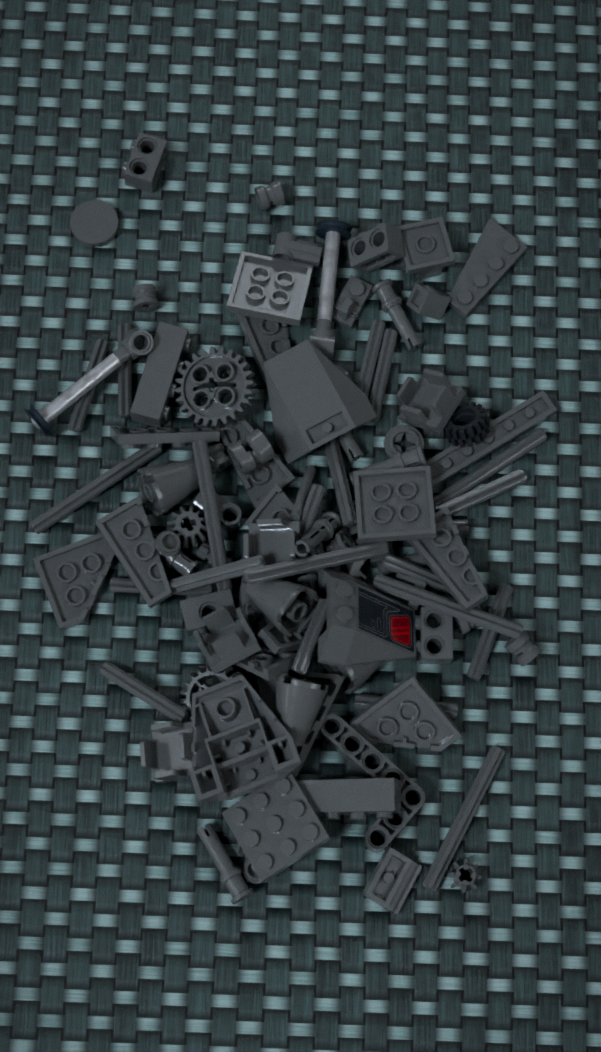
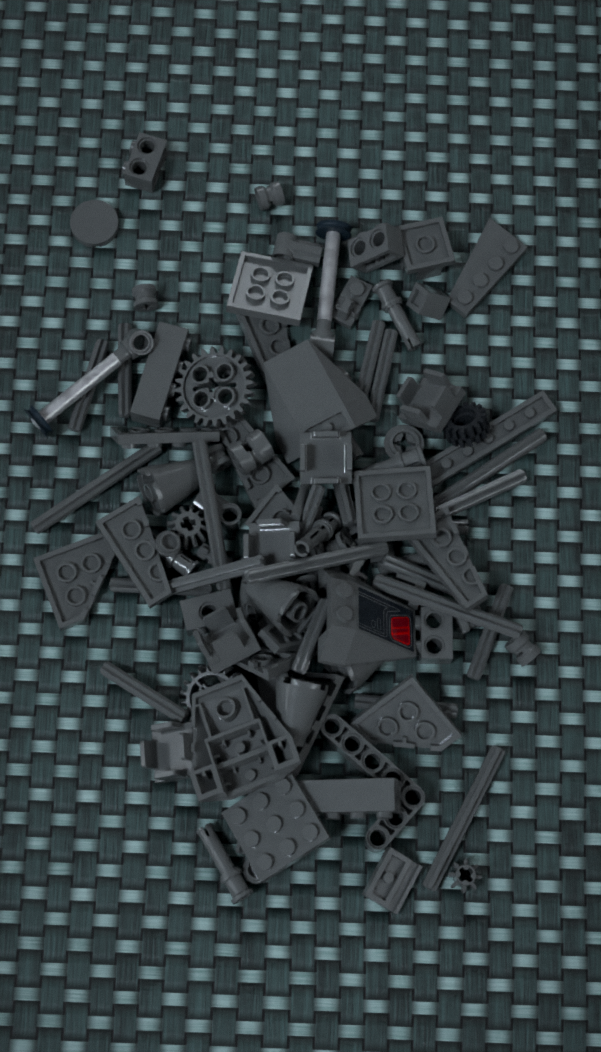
(325, 457): none -> dark grey panel

